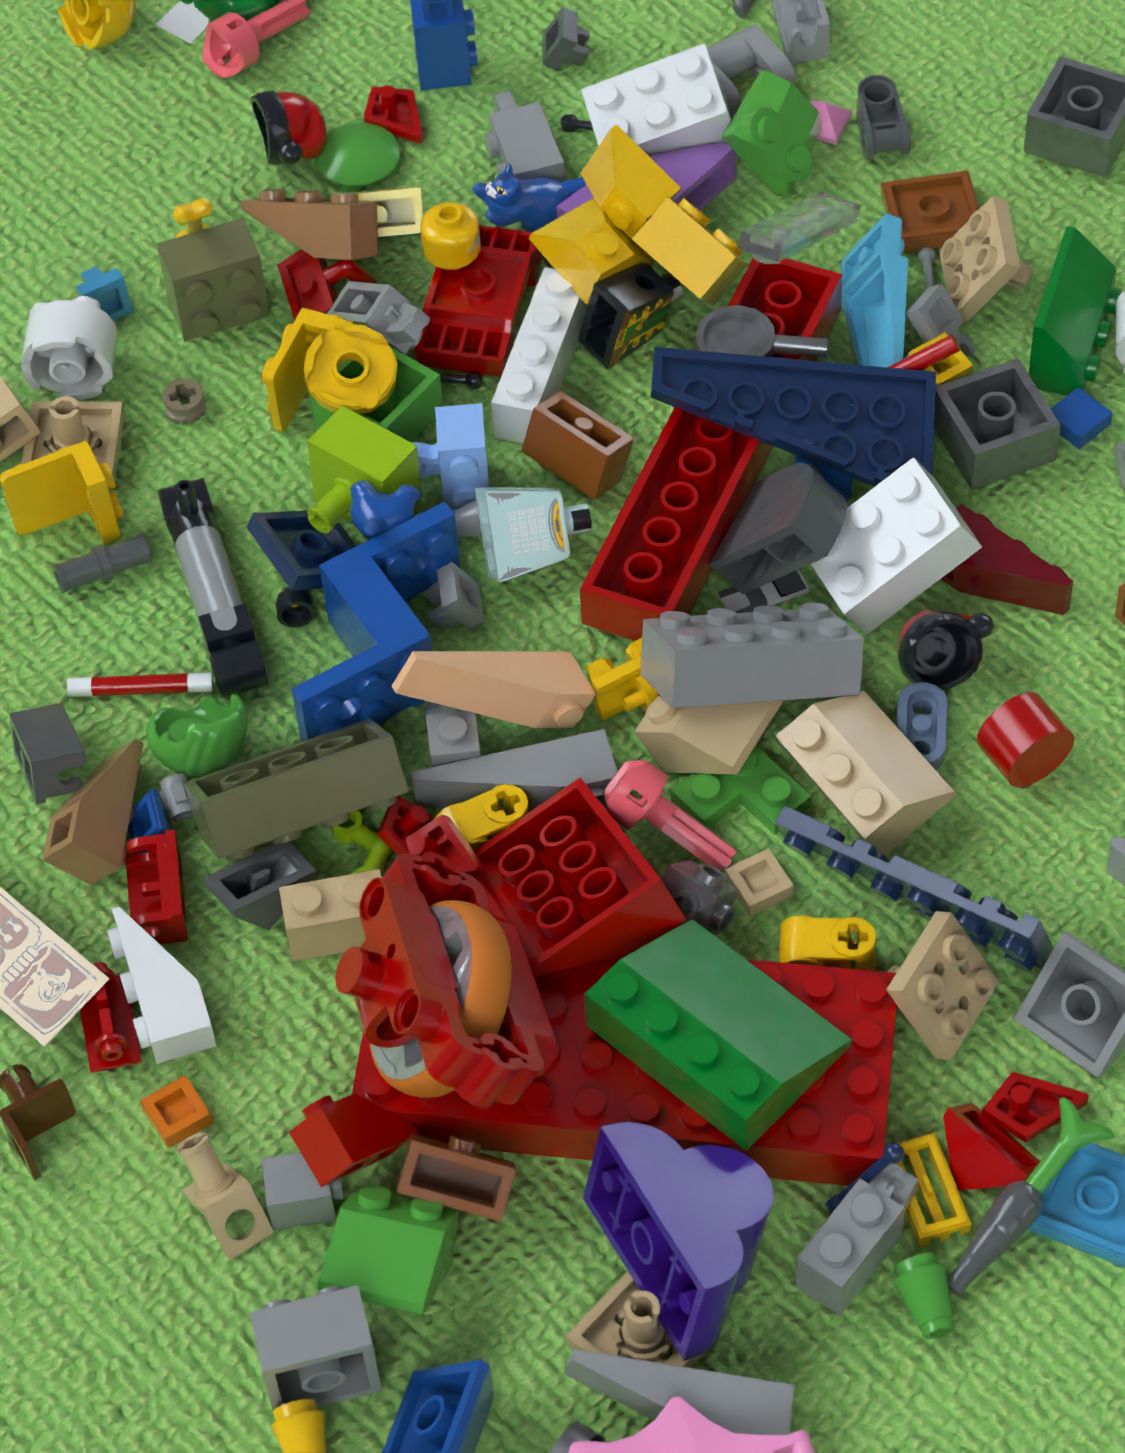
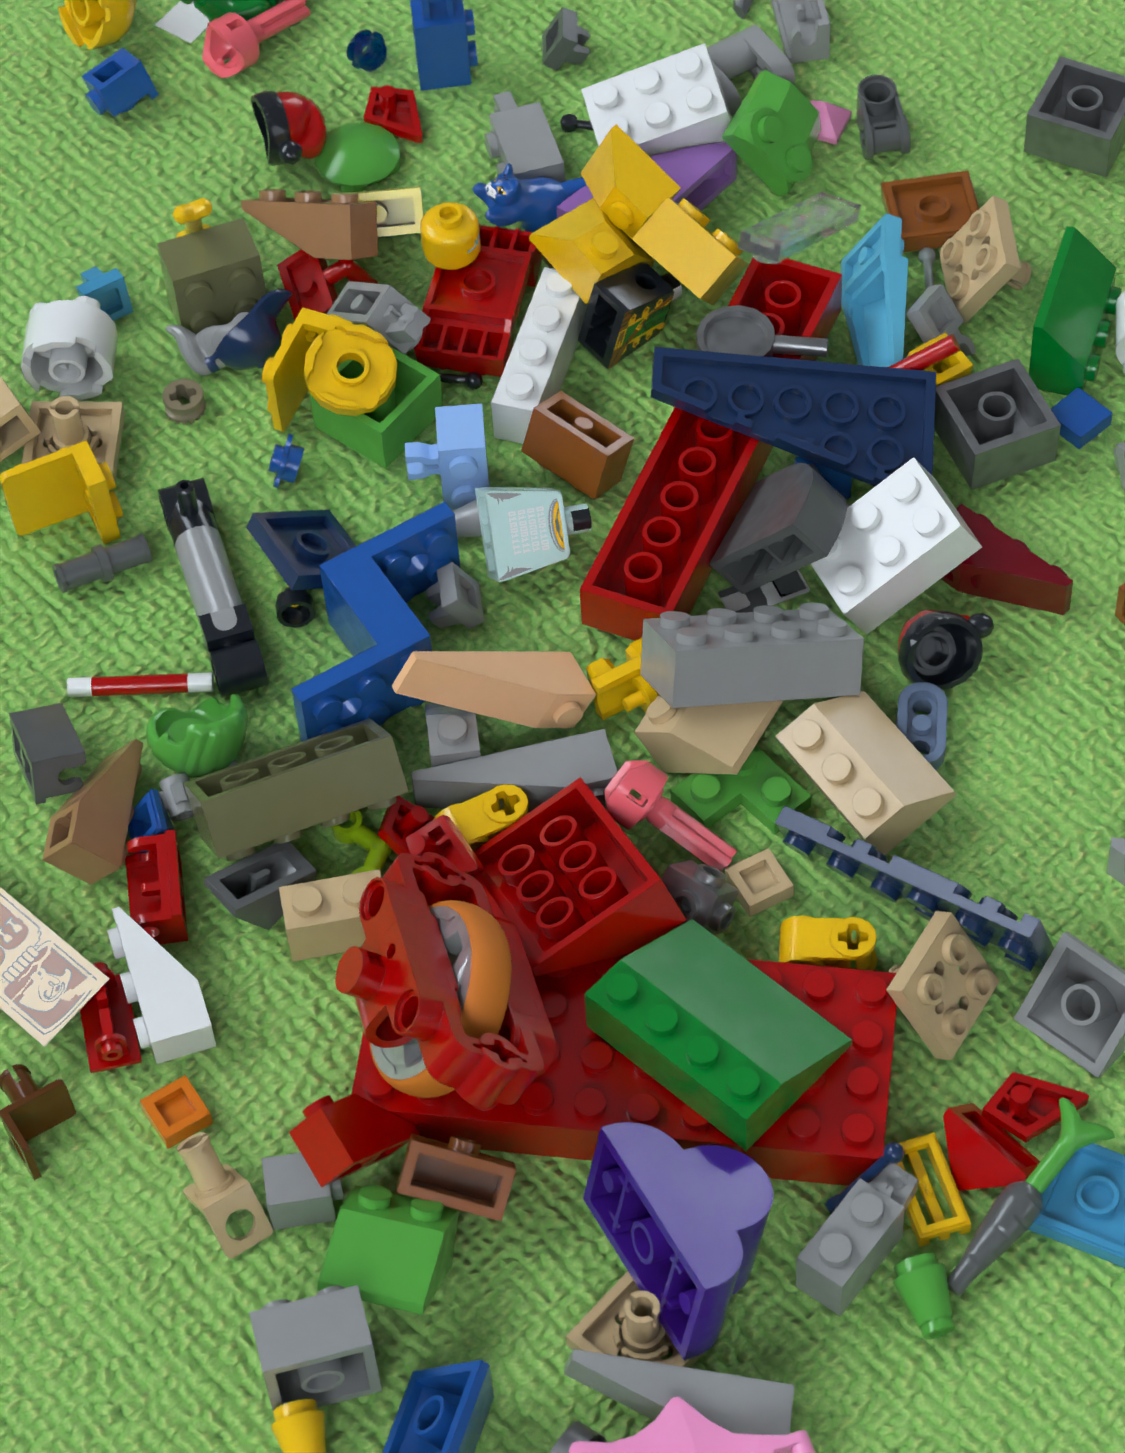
(118, 84): none -> blue brick
(239, 344): none -> dark blue hair
(286, 461): none -> blue plate
(355, 450): lime brick -> none
(373, 56): none -> clear blue plate
(378, 512): blue animal -> none
(1025, 739): red piece -> none

